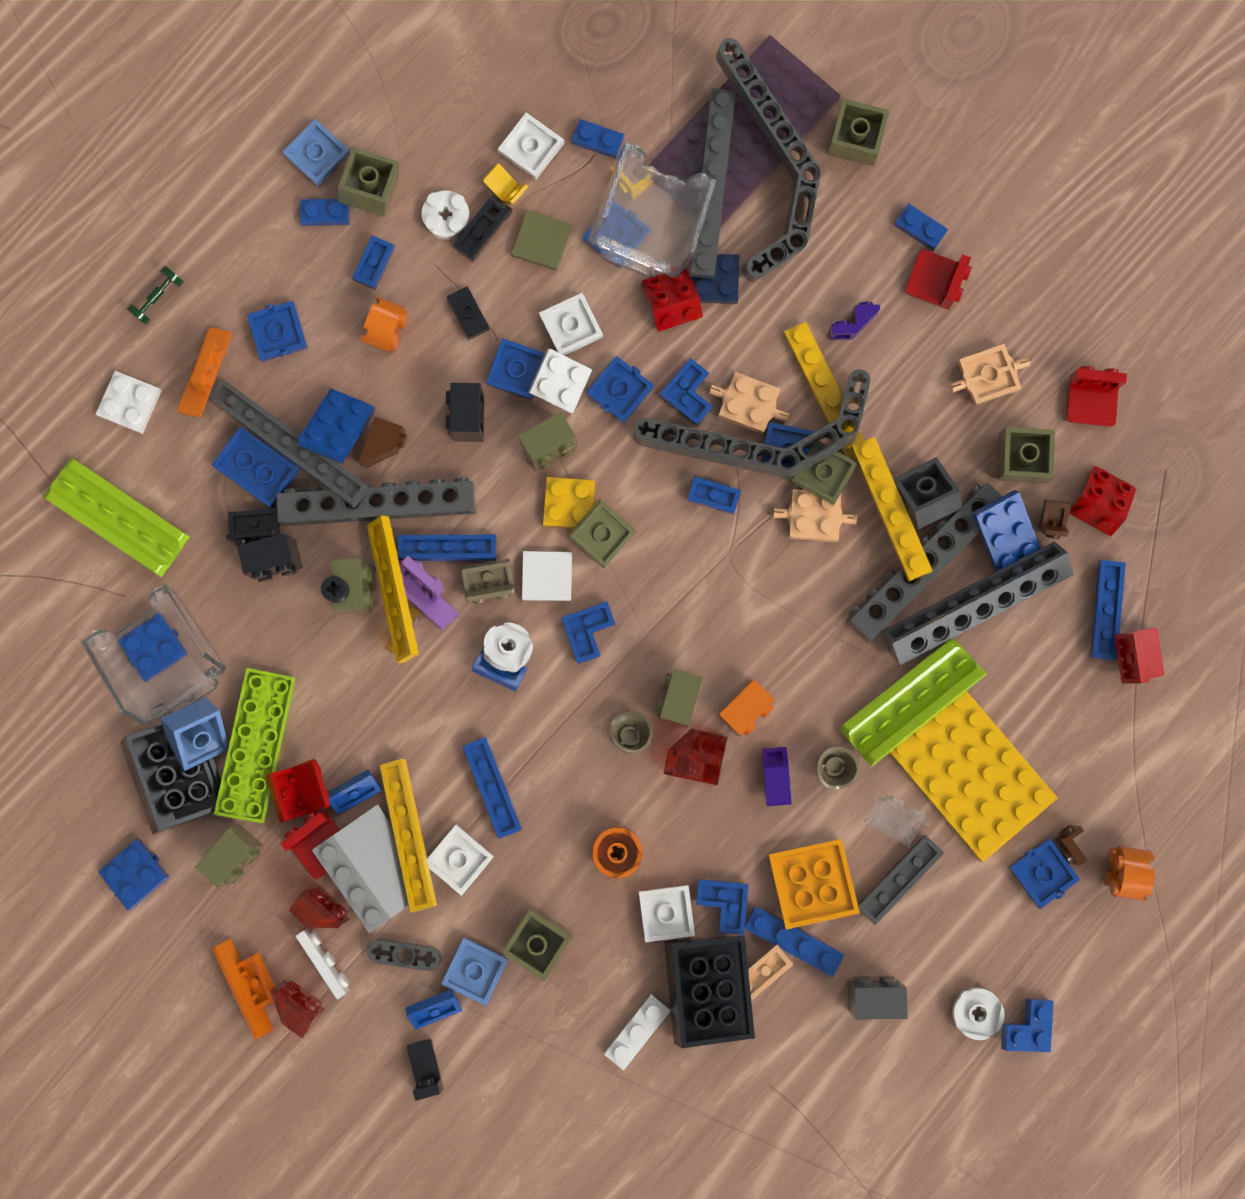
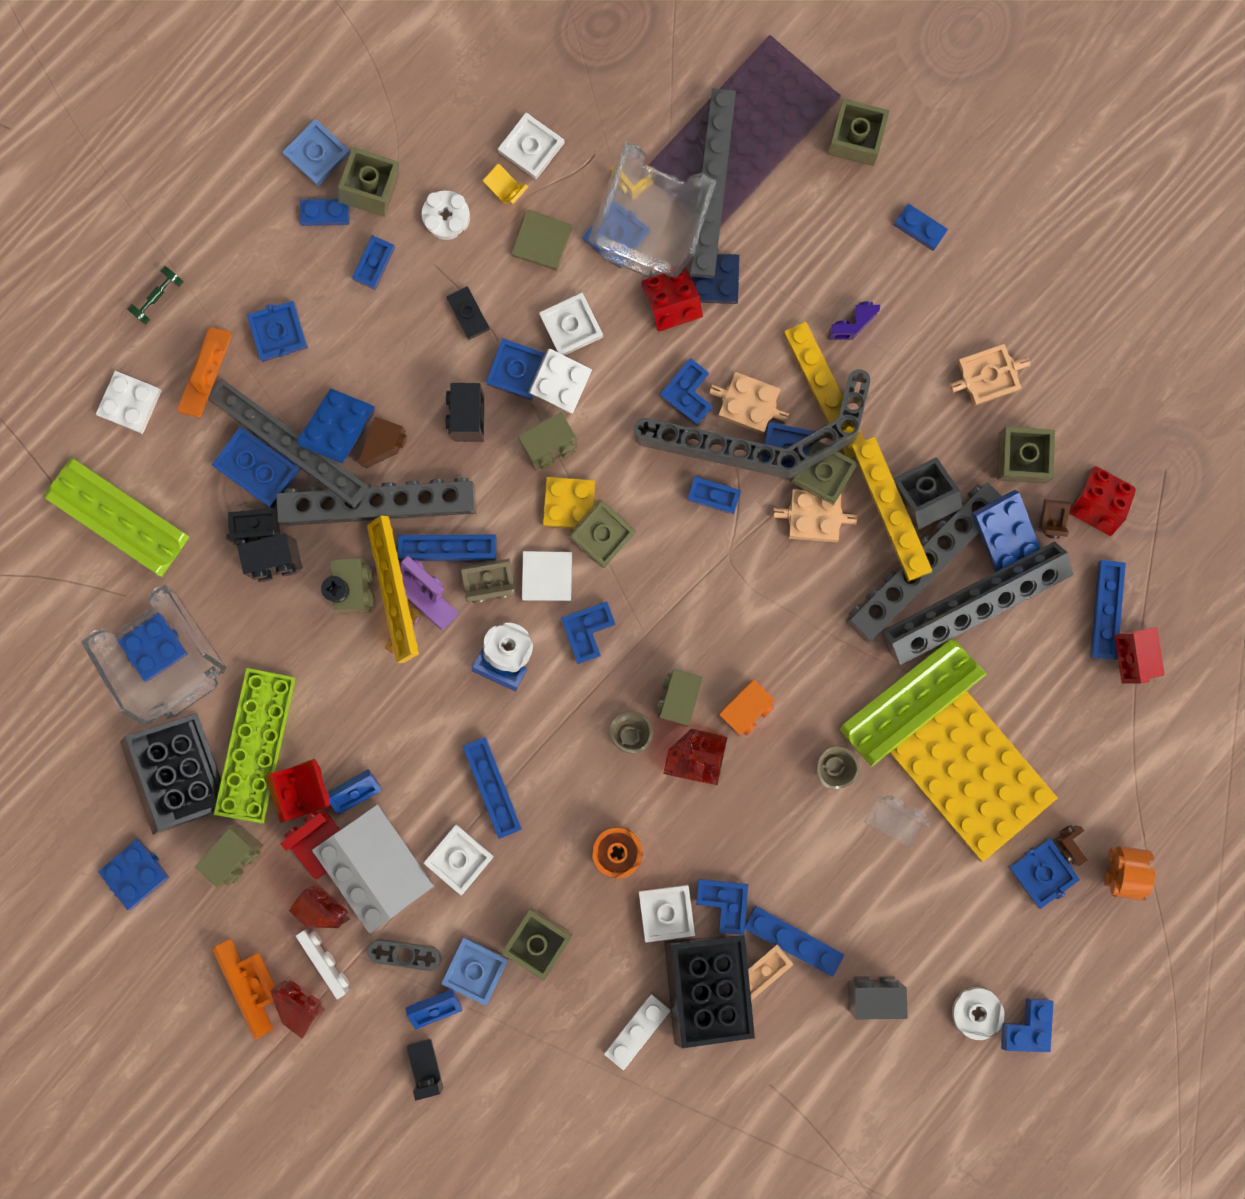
(195, 733): medium blue slope -> none
(383, 324): orange brick -> none
(408, 835): yellow plate -> none
(482, 228): black plate -> none
(598, 139): blue plate -> none
(620, 389): blue plate -> none
(776, 776): dark purple slope -> none
(782, 148): dark grey beam -> none
(813, 884): light orange plate -> none
(900, 879): dark grey plate -> none
(938, 278): red bracket -> none
(1094, 396): red bracket -> none

